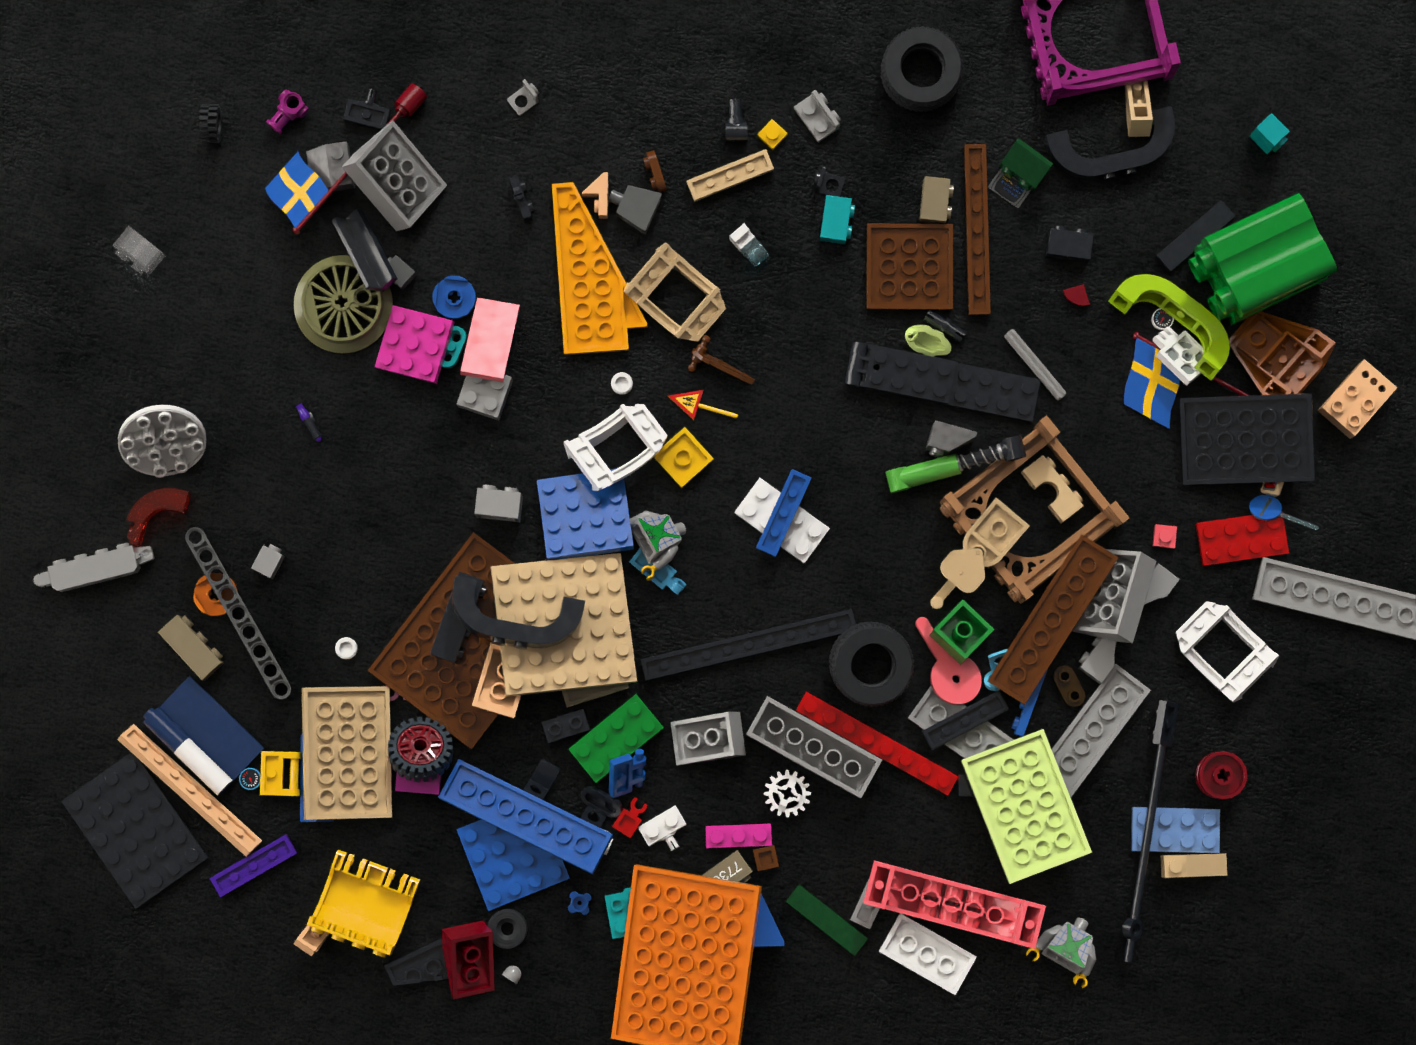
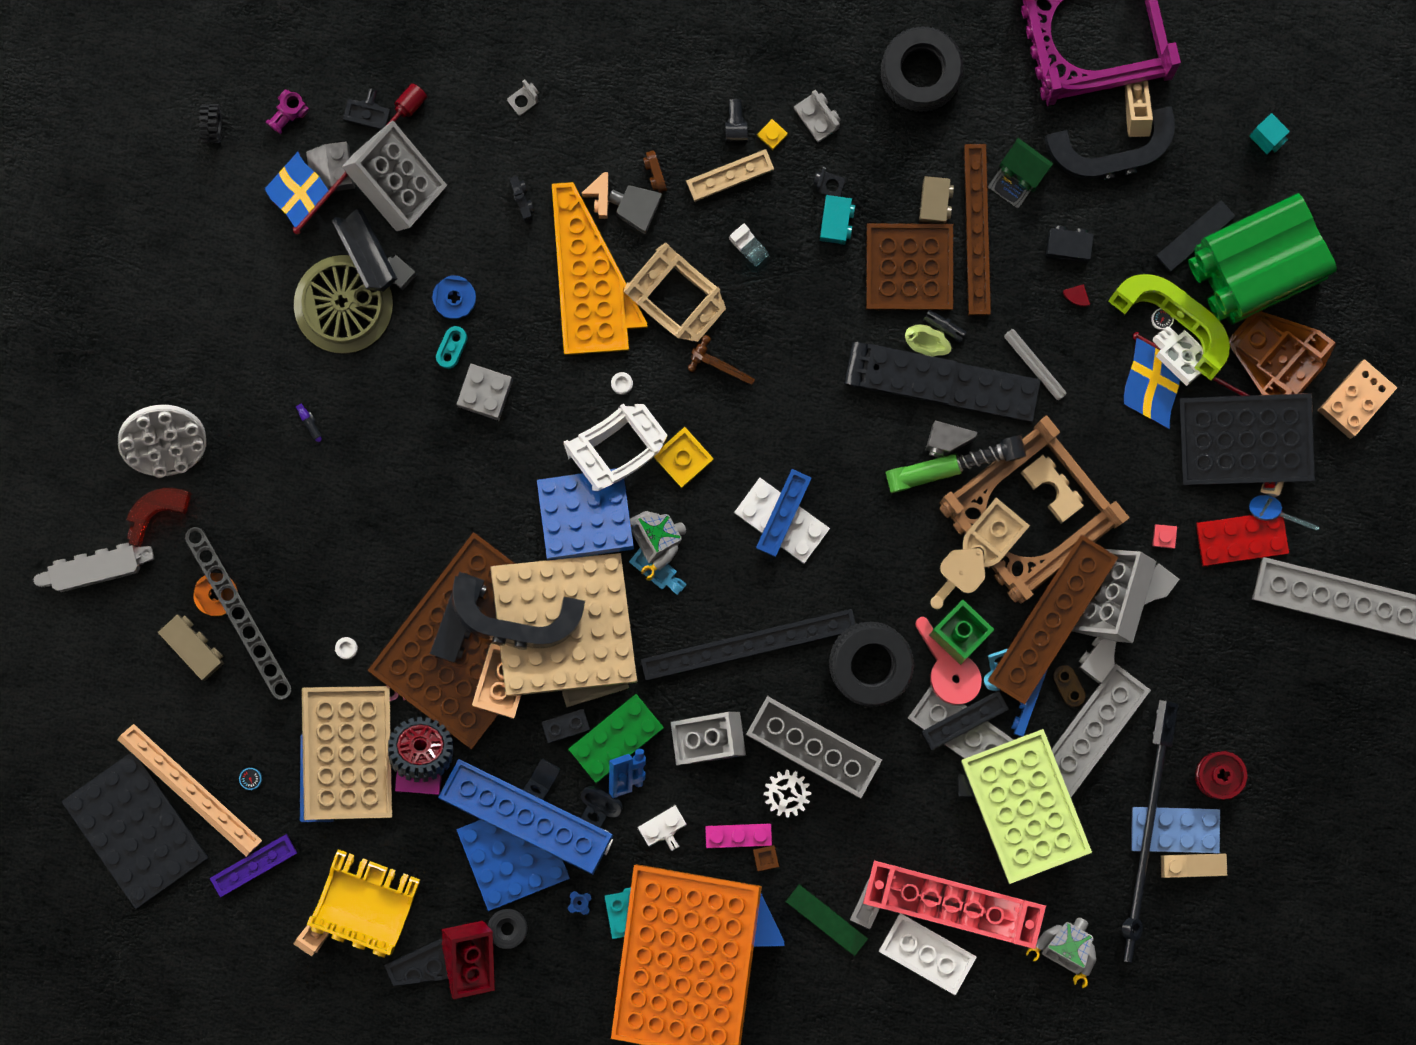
(138, 250): clear brick -> none
(203, 735): dark blue door -> none
(268, 561): light grey brick -> none
(273, 770): yellow plate -> none
(414, 344): dark pink plate -> none
(490, 339): tile -> none
(498, 504): light grey brick -> none
(512, 973): light grey hinge -> none
(628, 821): red plate -> none
(690, 402): piece -> none
(731, 868): dark tan brick -> none
(877, 743): red plate -> none
(1247, 672): white wedge -> none

